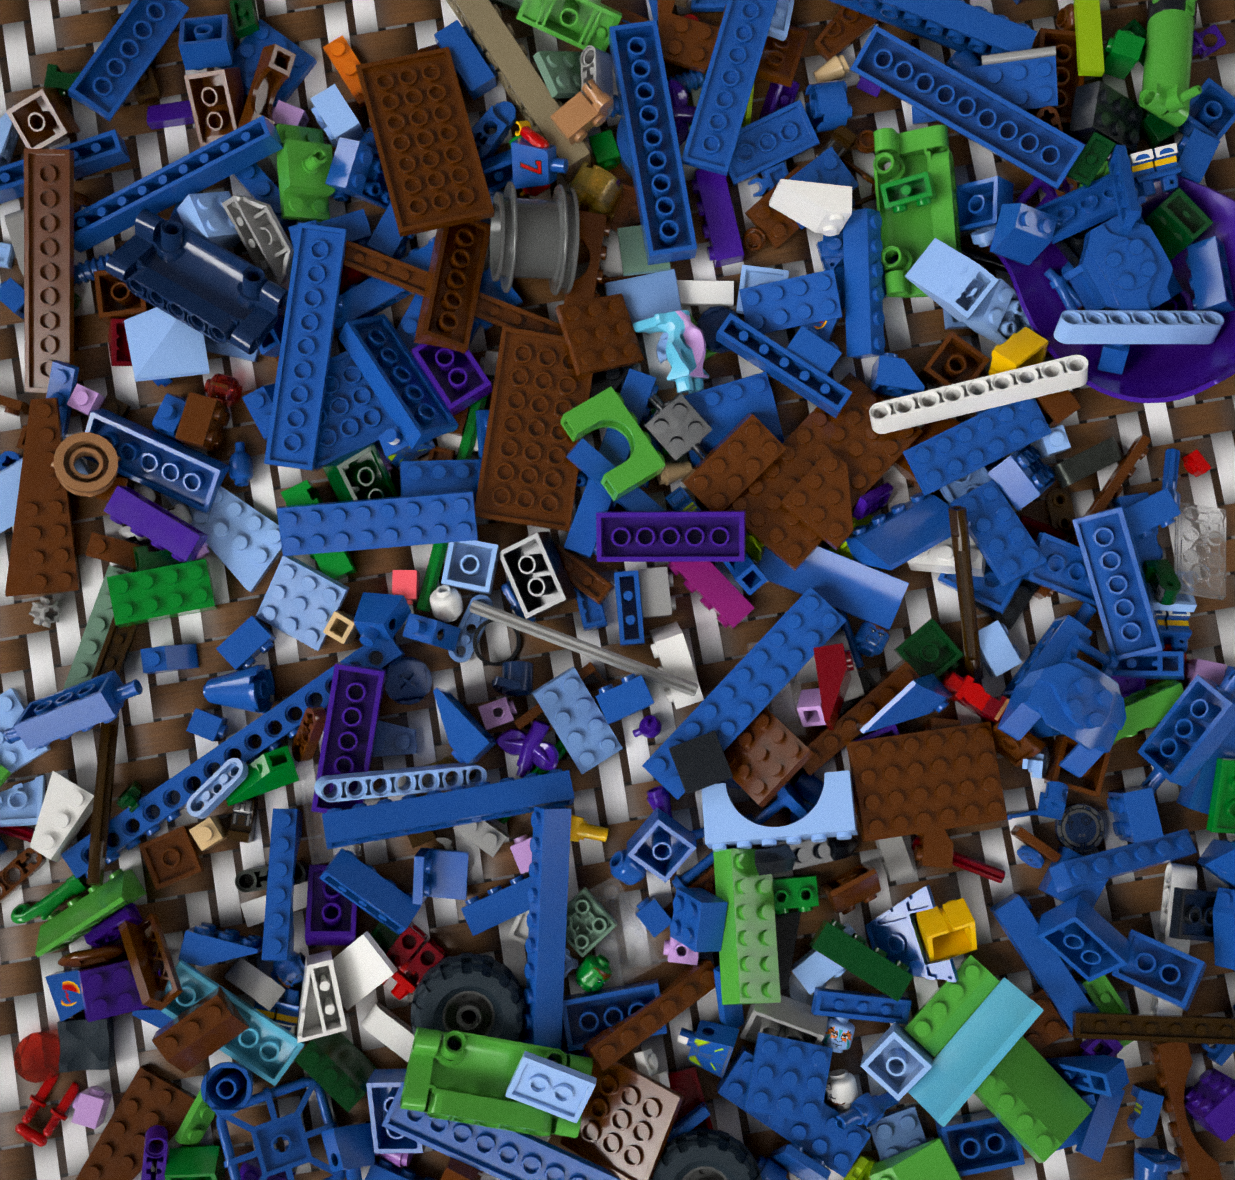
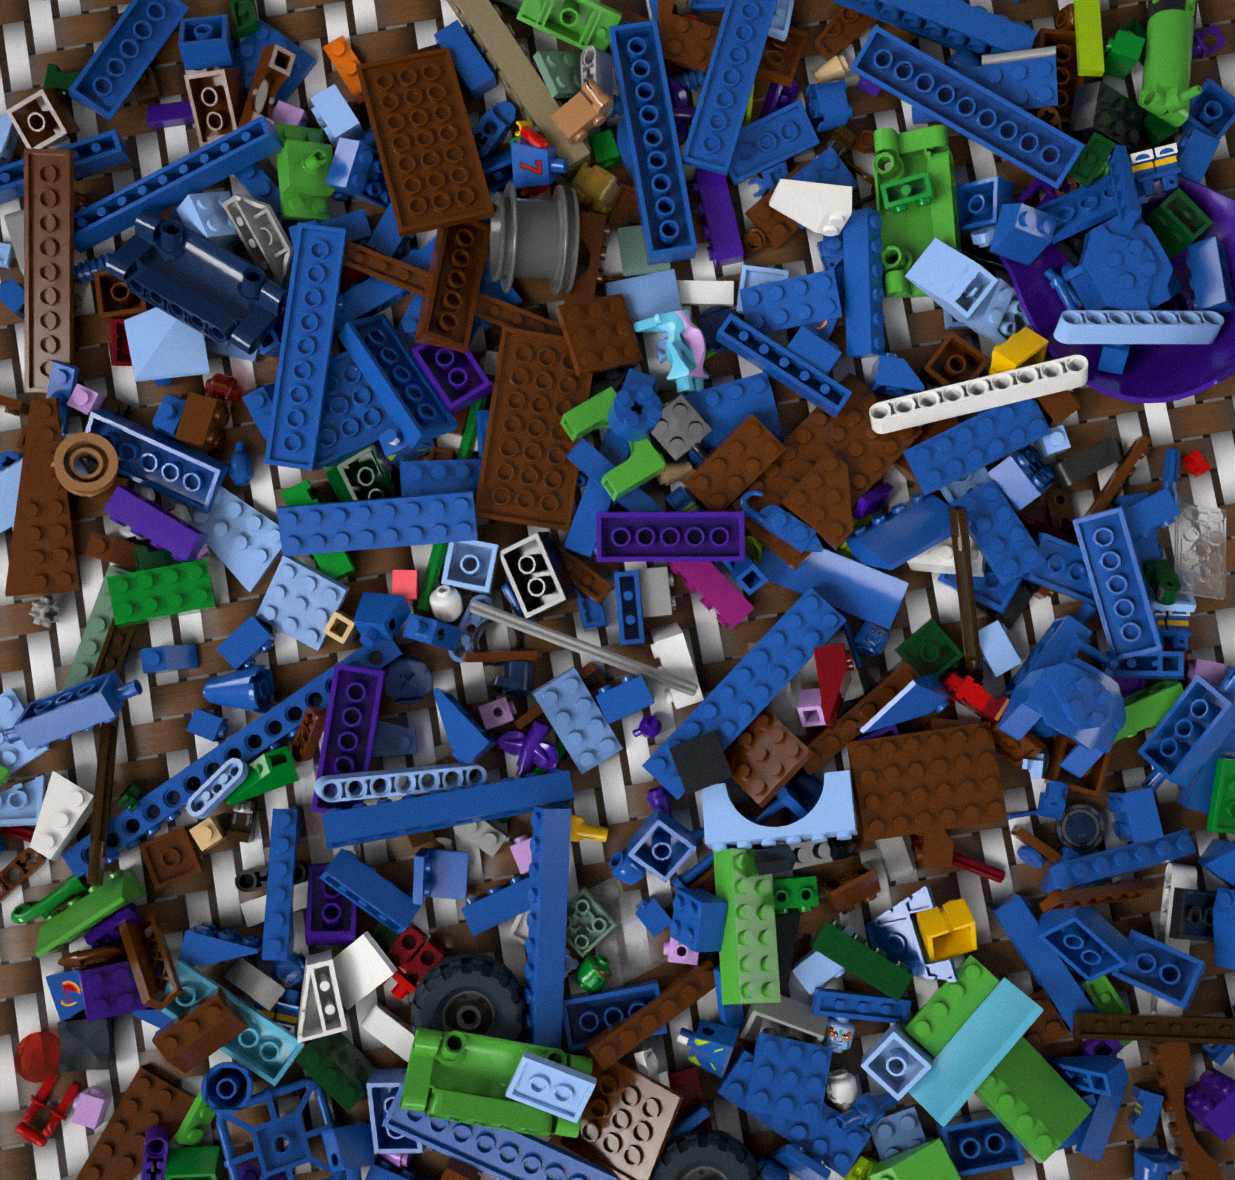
(499, 655): none -> reddish brown tile
(634, 412): none -> blue brick
(782, 525): none -> blue plate
(1092, 895): none -> reddish brown plate

